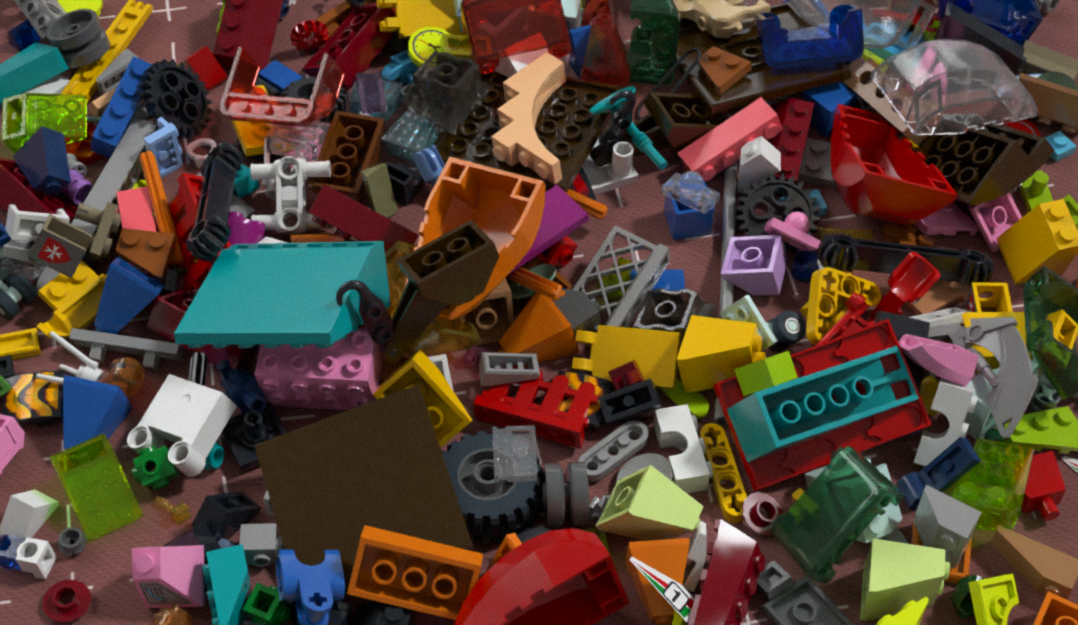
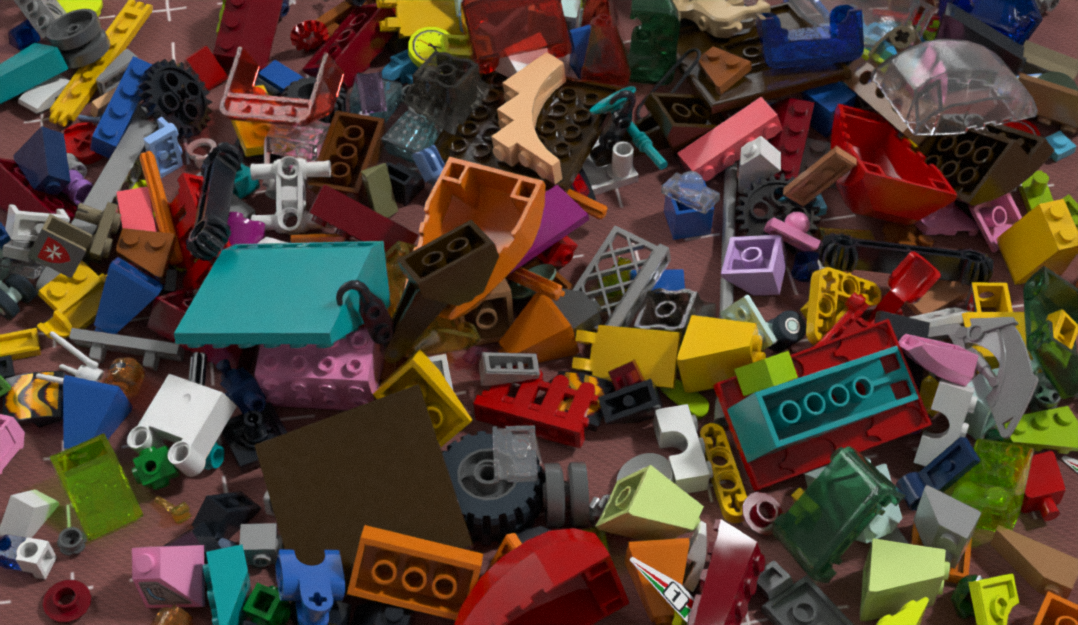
(29, 111): clear neon green slope -> none
(617, 442): light grey plate -> none
(819, 176): none -> nougat tile
(901, 38): none -> dark tan panel

